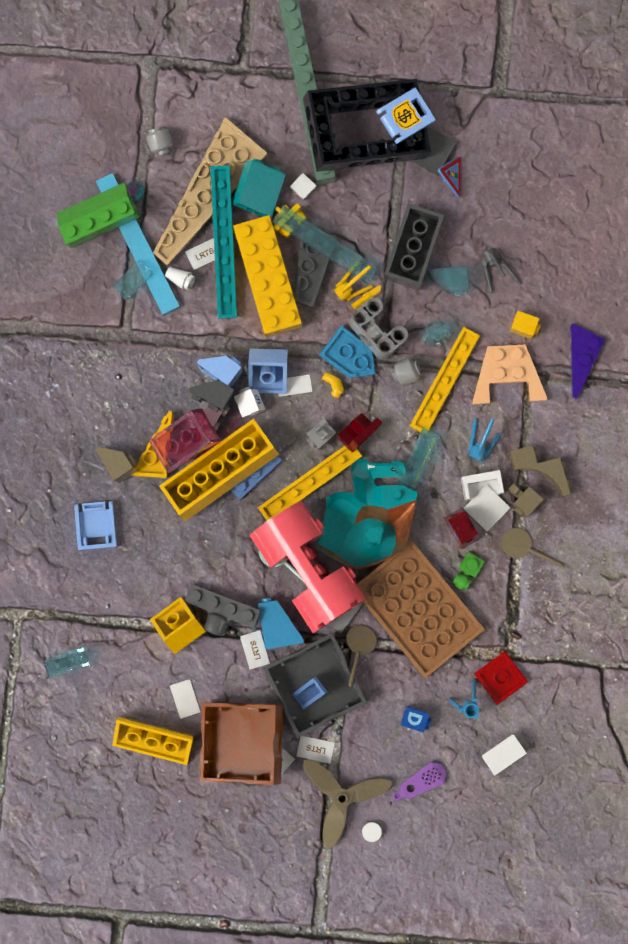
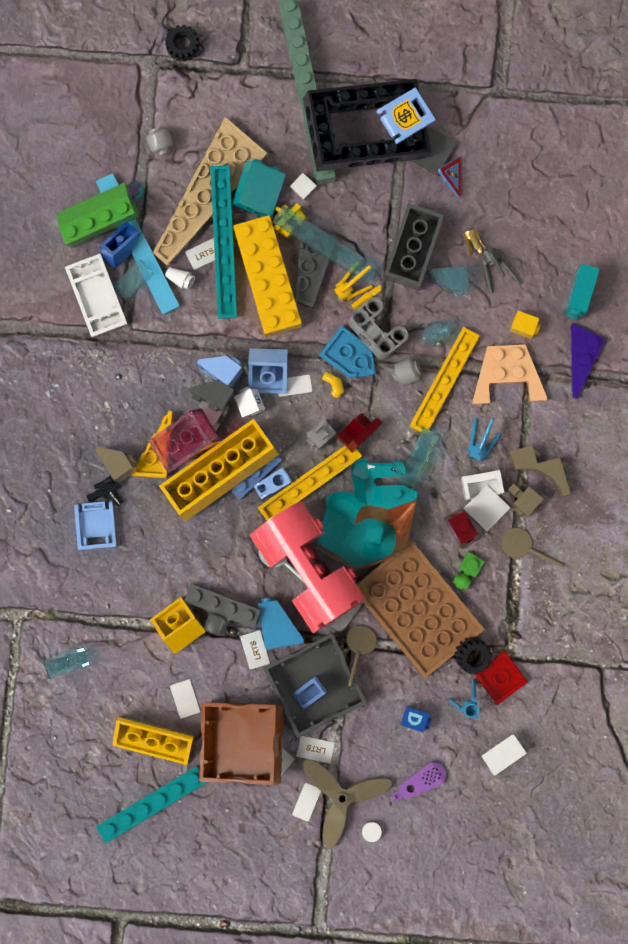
(96, 295): none -> white slope
(106, 489): none -> black piece
(119, 244): none -> blue slope
(150, 805): none -> teal plate
(182, 32): none -> black tyre
(273, 483): none -> light blue leg
(306, 802): none -> white sticker
(472, 236): none -> pearl gold piece
(478, 664): none -> black tyre
(581, 291): none -> teal brick

